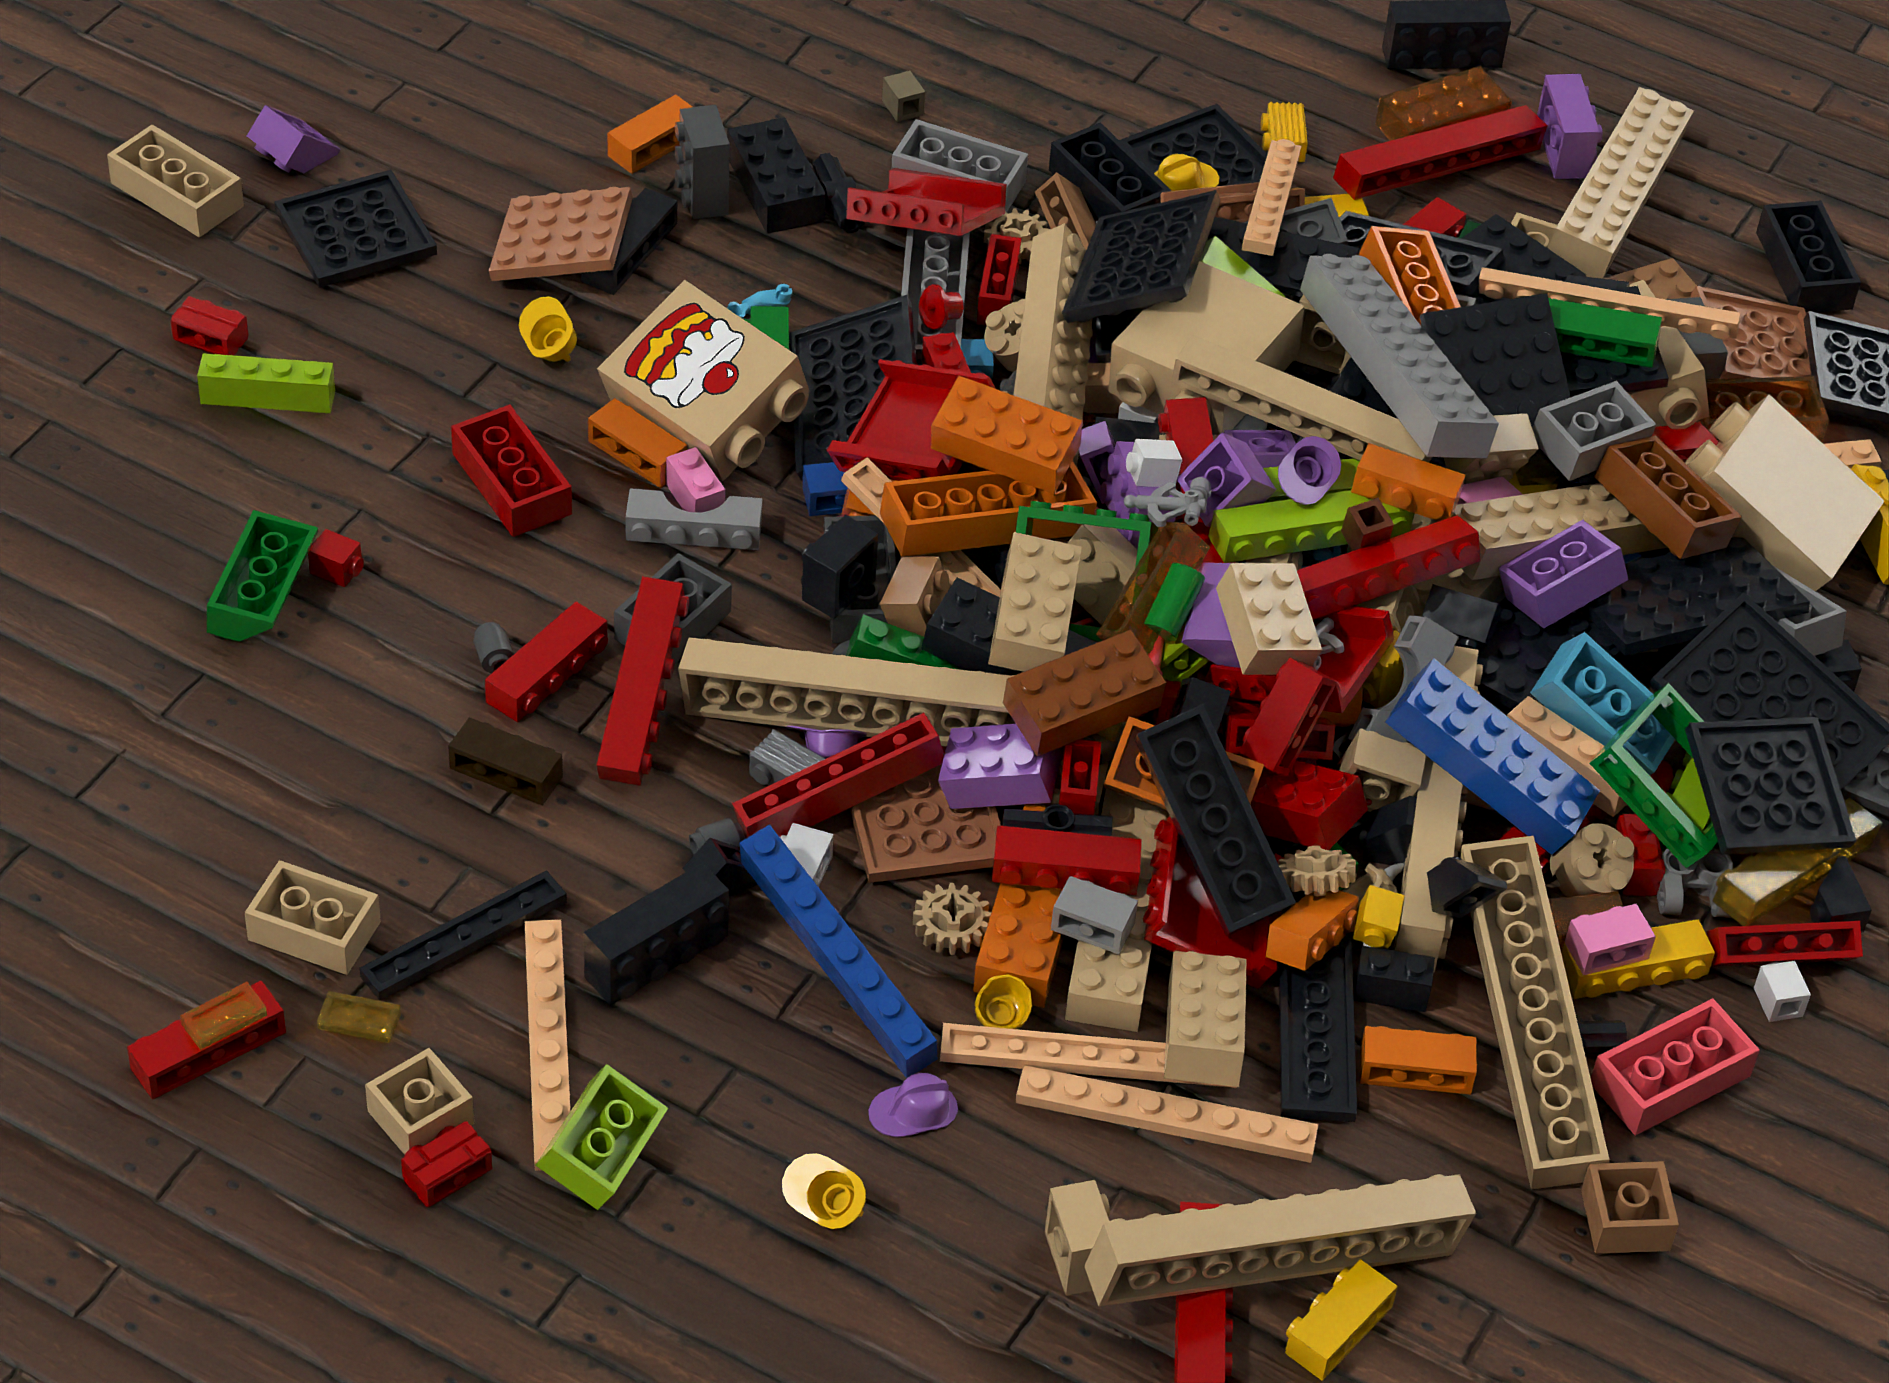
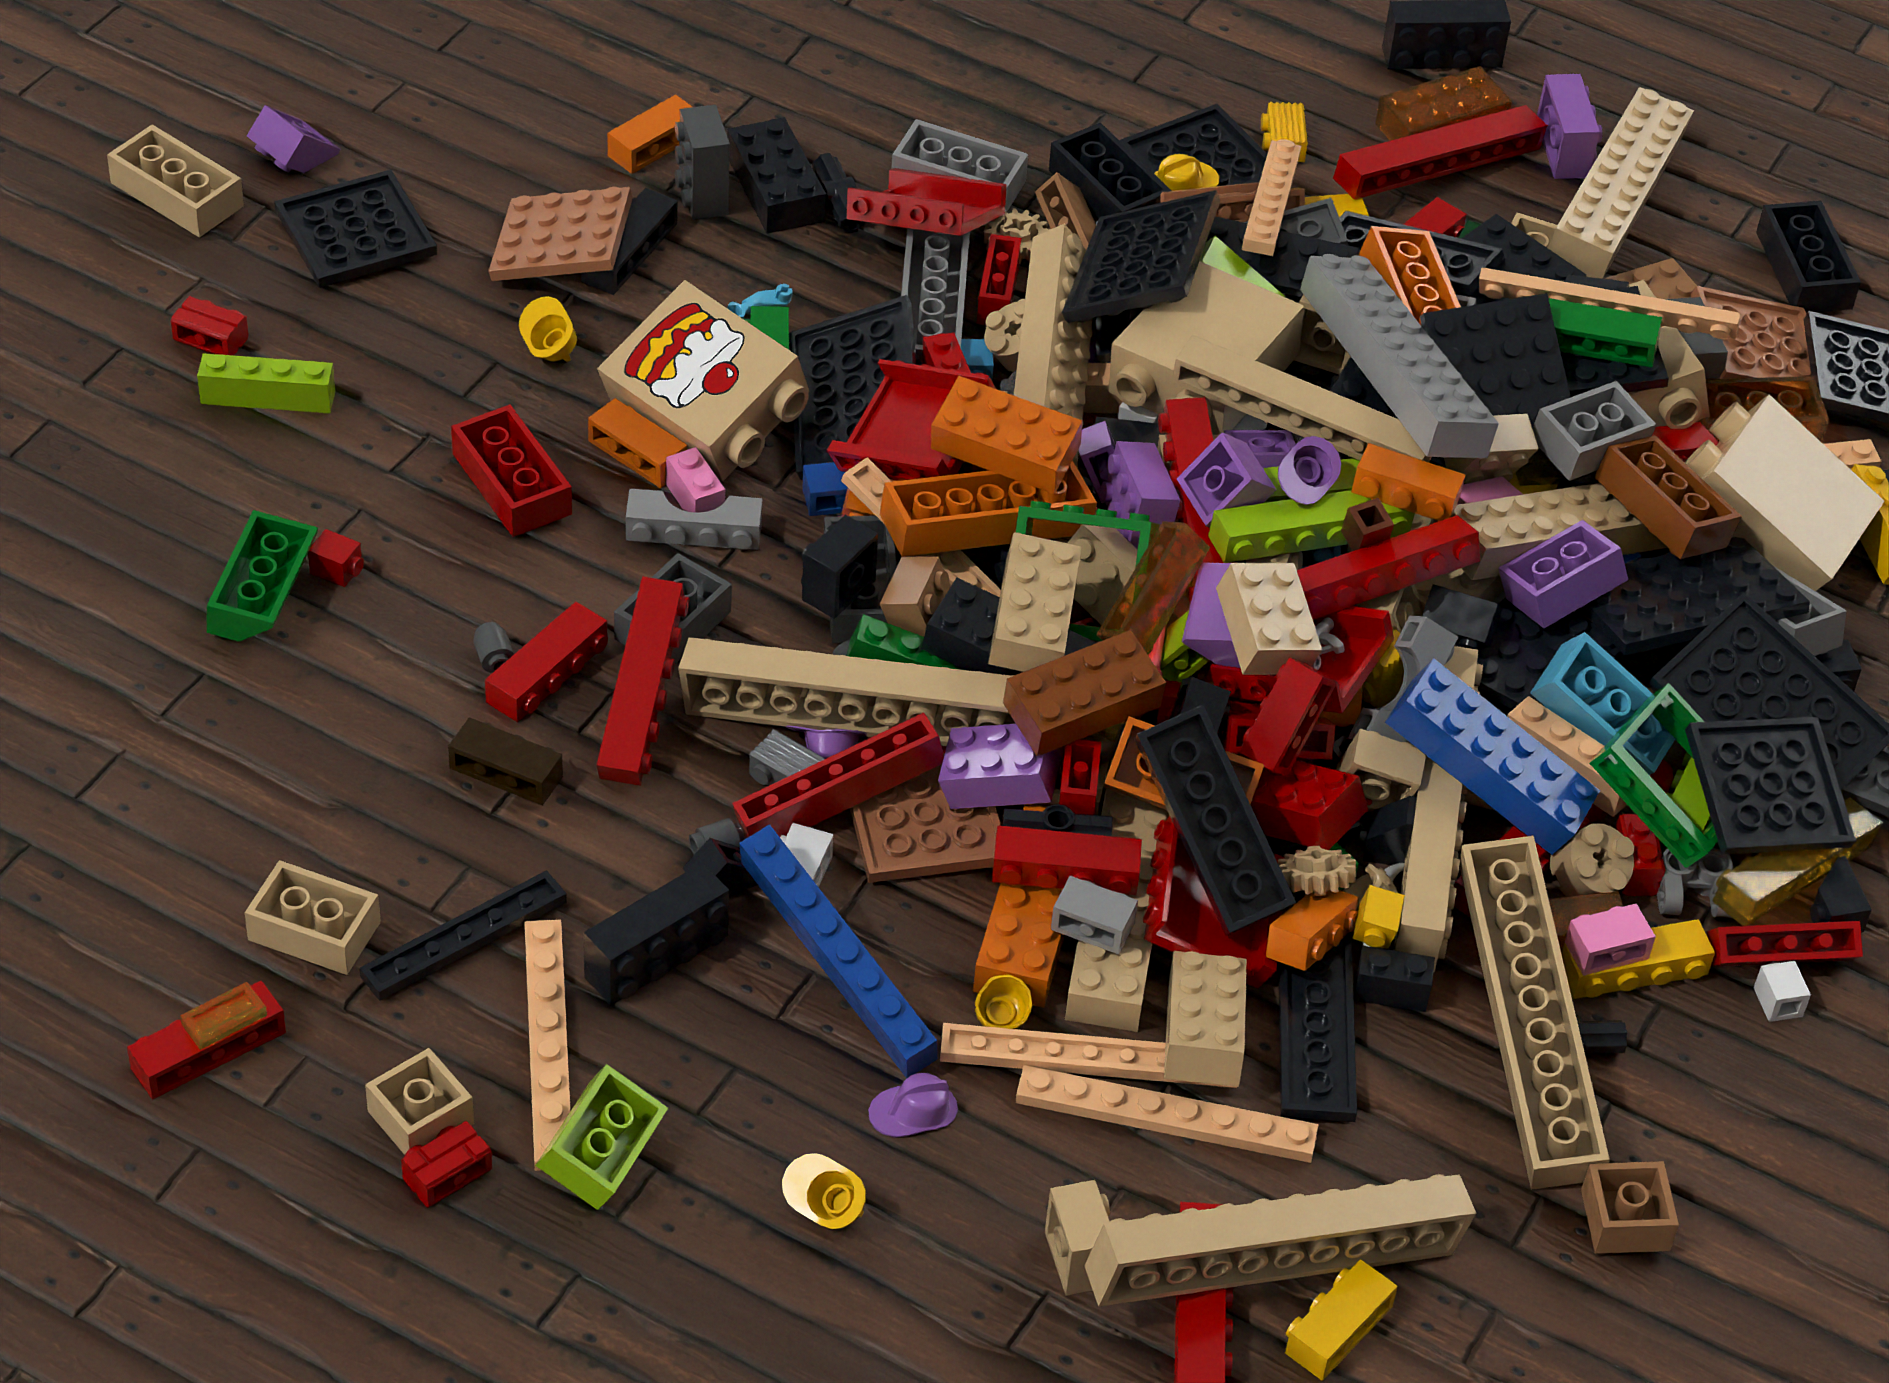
(359, 1016): clear yellow plate -> none
(903, 96): dark tan brick -> none
(935, 914): tan gear -> none
(939, 306): red piece -> none
(1154, 462): white brick -> none
(1174, 601): green brick -> none
(1191, 503): light grey piece -> none
(1418, 1060): orange brick -> none
(1461, 887): black slope -> none
(1674, 1066): coral brick -> none

